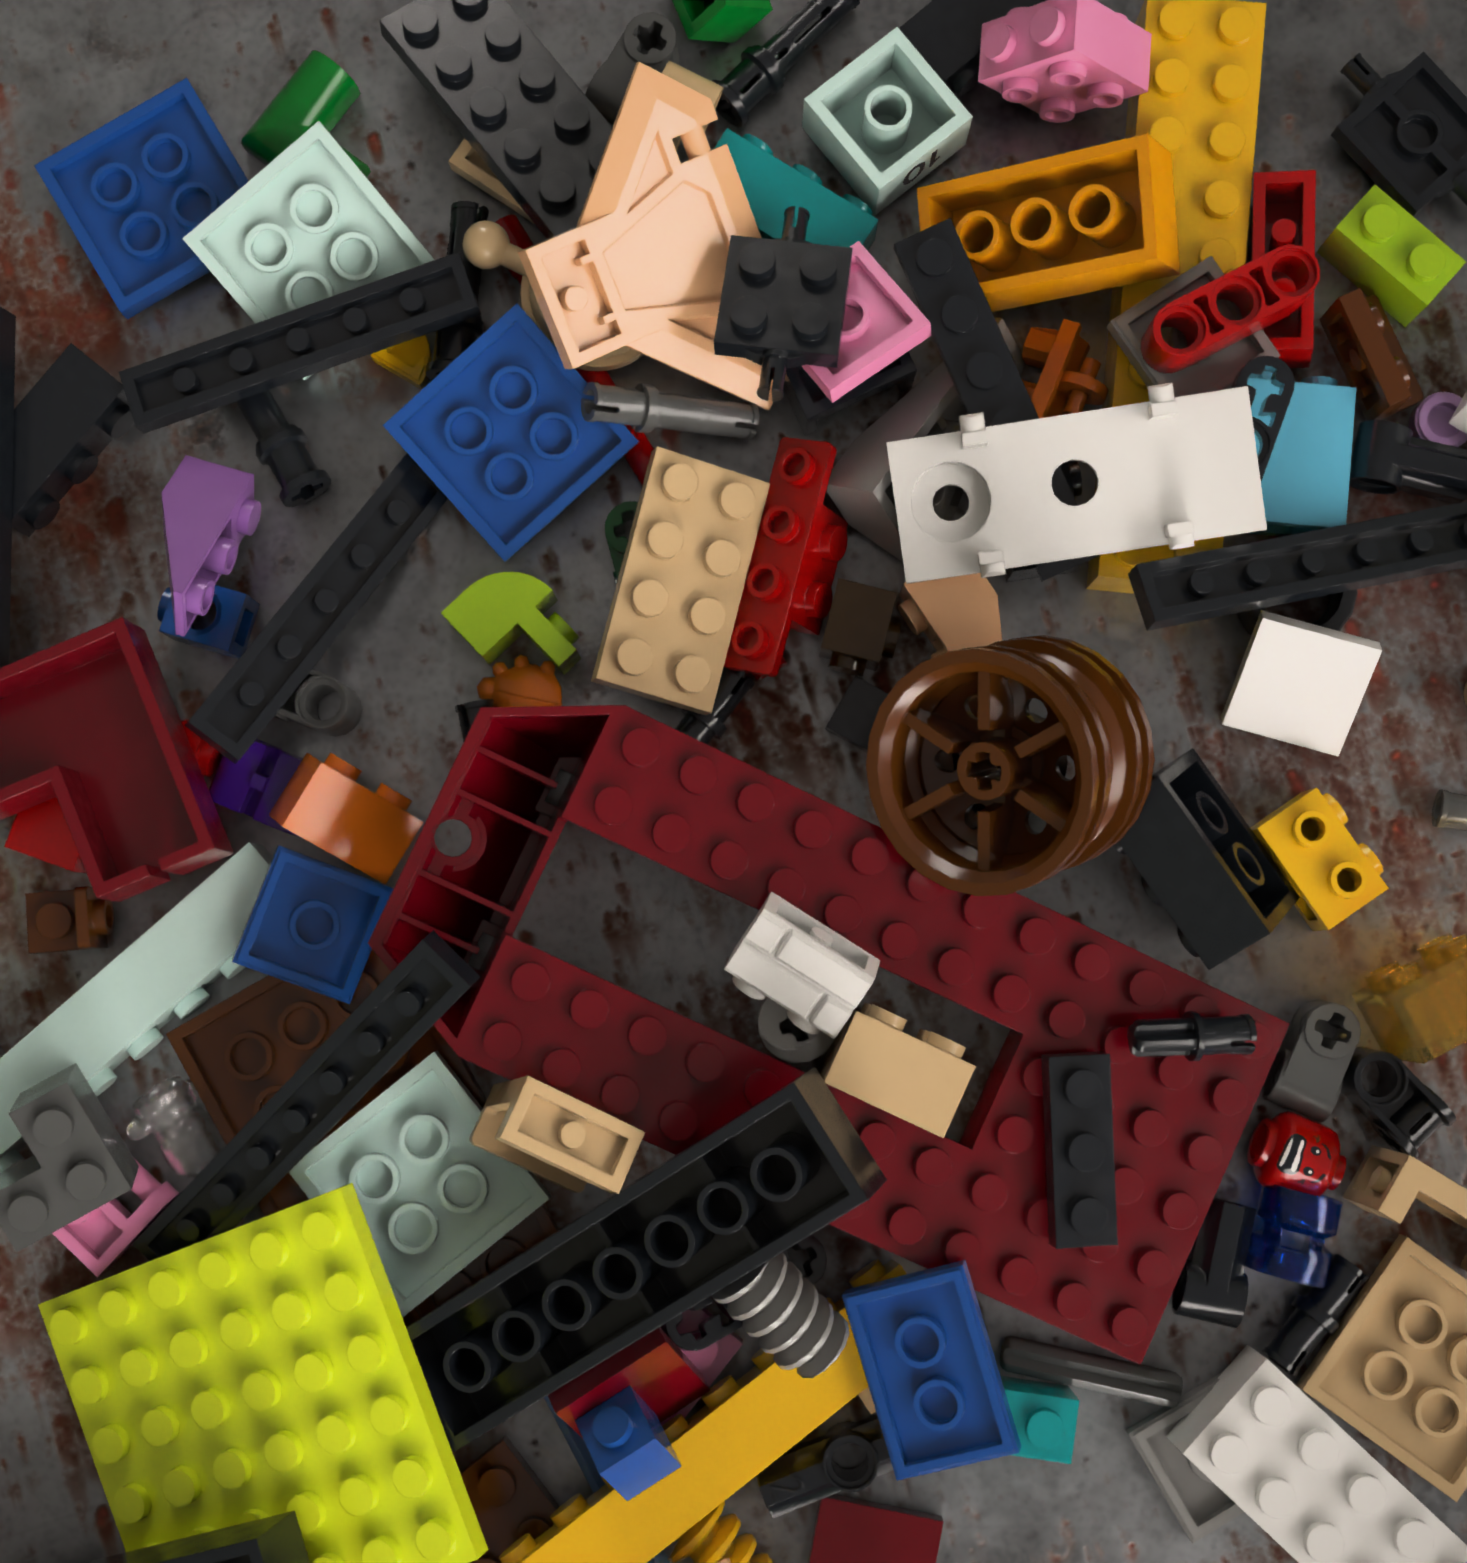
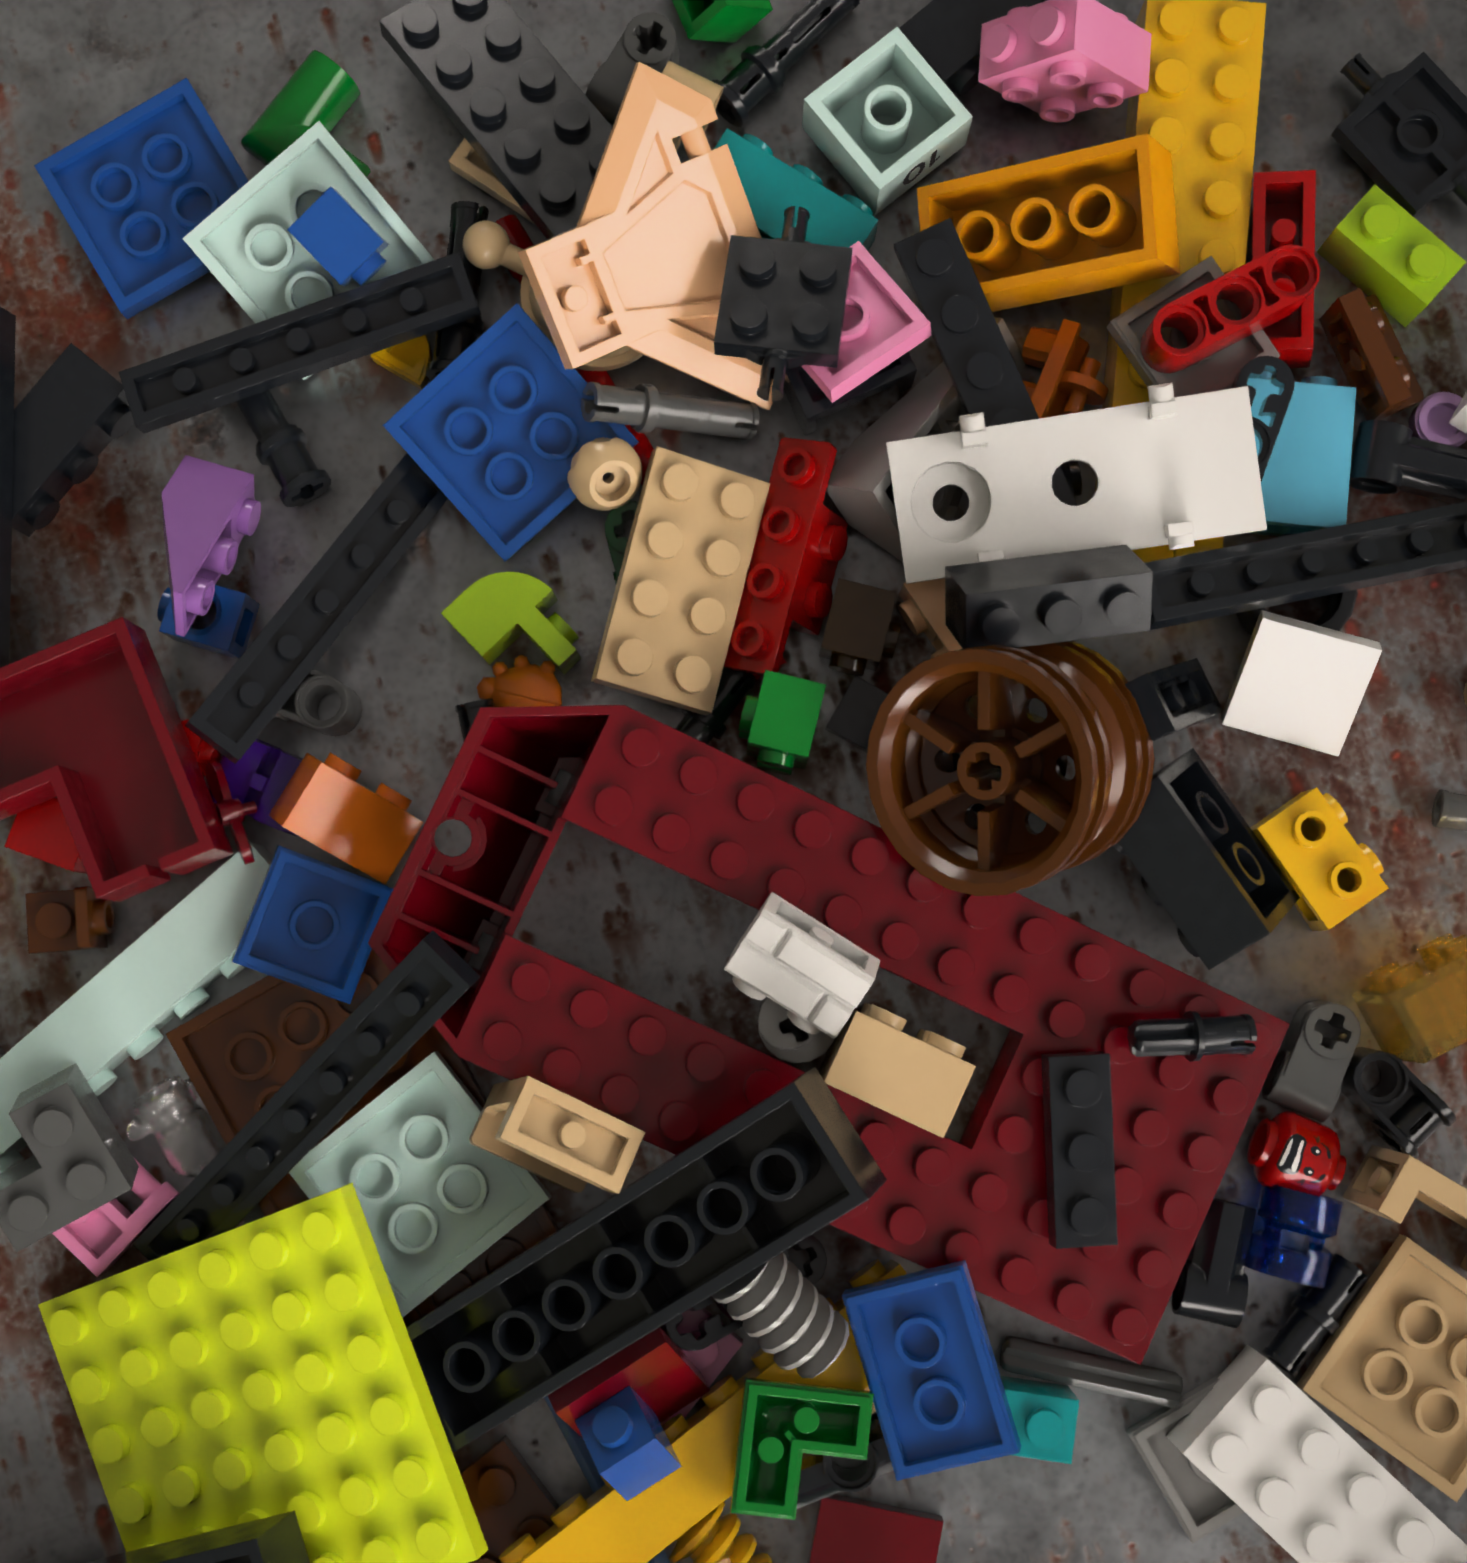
(230, 810): none -> dark red piece
(340, 239): none -> blue brick
(593, 462): none -> tan plate
(779, 1426): none -> green brick
(781, 722): none -> green brick
(1048, 598): none -> black brick
(1174, 698): none -> black plate

